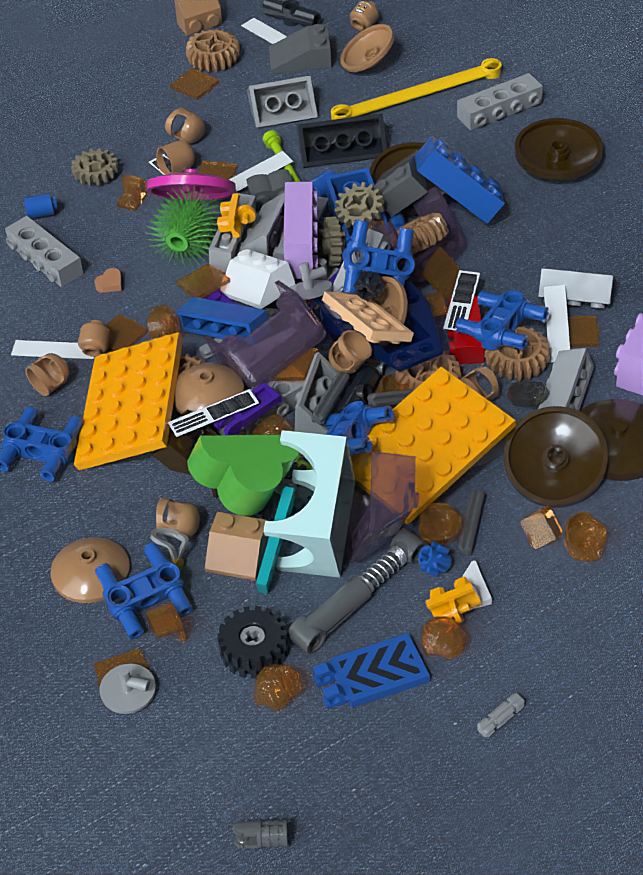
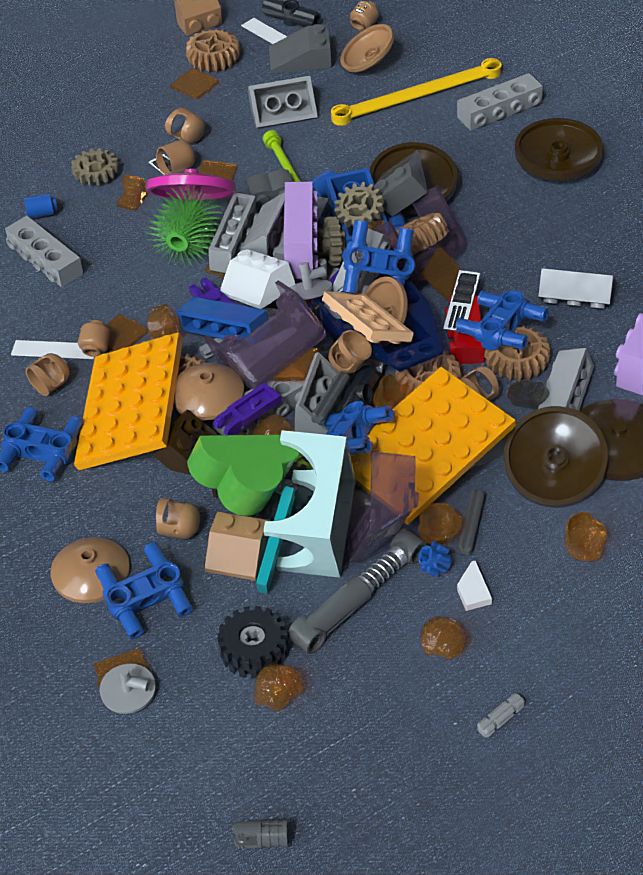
(109, 281): nougat tile -> none
(165, 621): clear orange panel -> none
(176, 557): light grey piece -> none
(203, 281): clear orange piece -> none
(213, 413): sticker -> none
(234, 215): light orange hips -> none
(265, 167): white sticker -> none
(341, 140): black slope -> none
(369, 286): black gear -> none
(371, 672): blue tile -> none
(388, 398): dark grey axle -> none
(436, 303): clear orange panel -> none
(454, 601): light orange hips -> none
(459, 178): blue brick -> none
(541, 527): clear orange panel -> none
(557, 320): white sticker -> none
(583, 331): clear orange piece -> none

